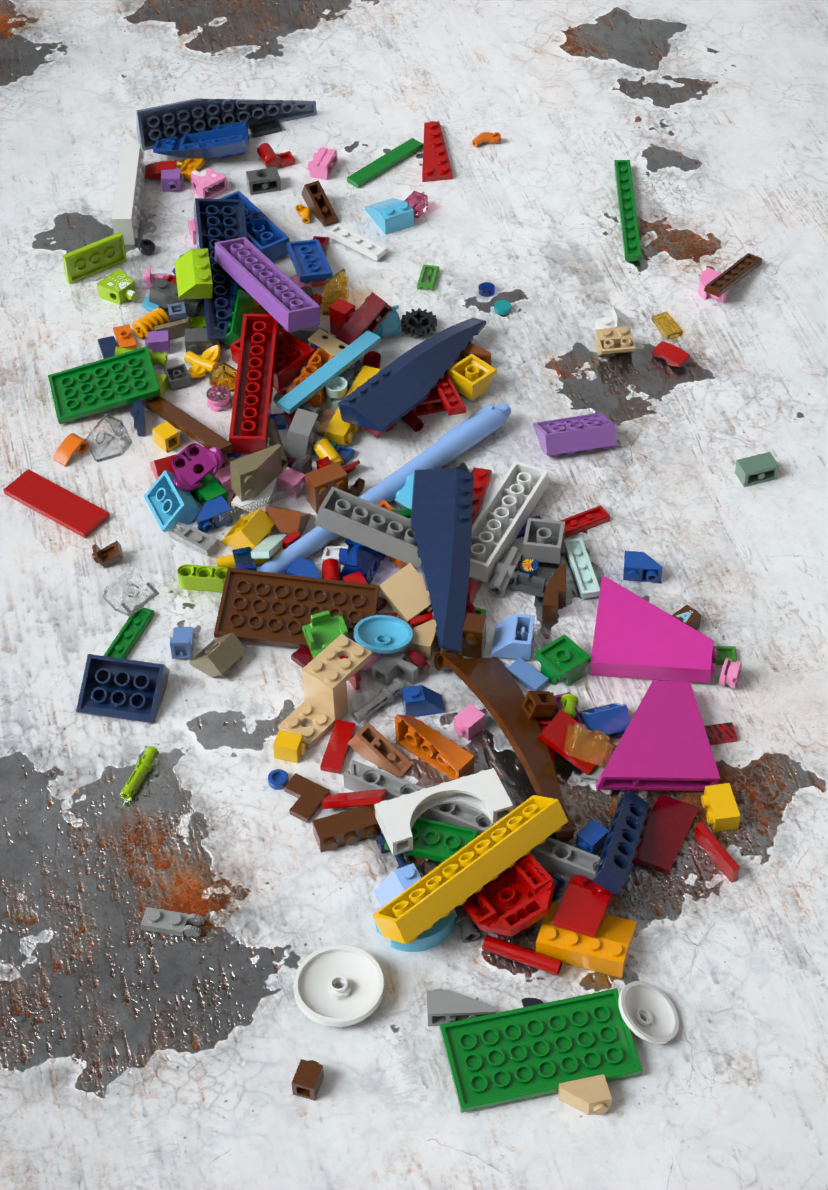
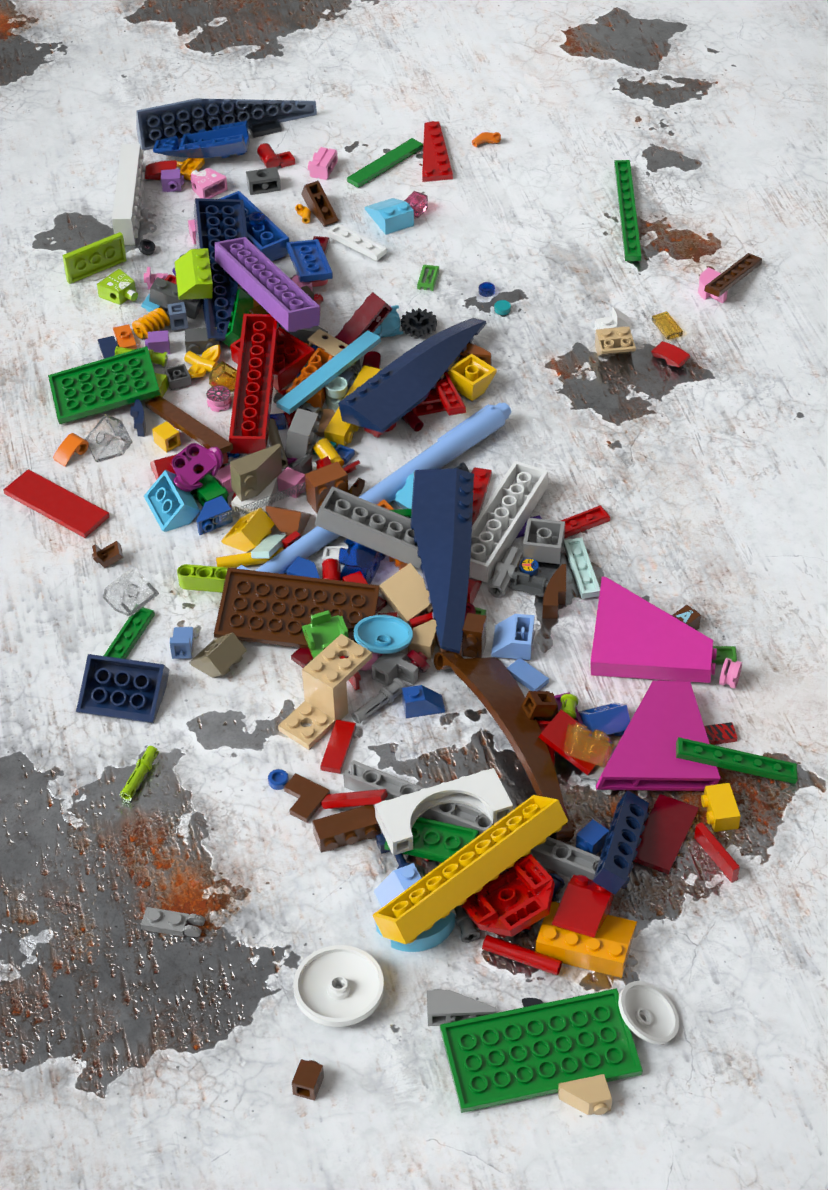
(175, 329): dark tan tile -> none
(194, 538): light grey hinge -> none
(197, 322): clear neon green tile -> none
(243, 559): clear blue tile -> none
(288, 746): yellow brick -> none
(335, 289): clear yellow slope -> none
(339, 314): red brick -> none
(379, 751): nougat slope -> none
(433, 747): orange wedge -> none
(469, 722): bright pink brick -> none
(562, 660): green panel -> none
(575, 434): medium lavender slope -> none
(641, 567): blue slope -> none
(736, 760): none -> green tile
(756, 469): sand green brick -> none

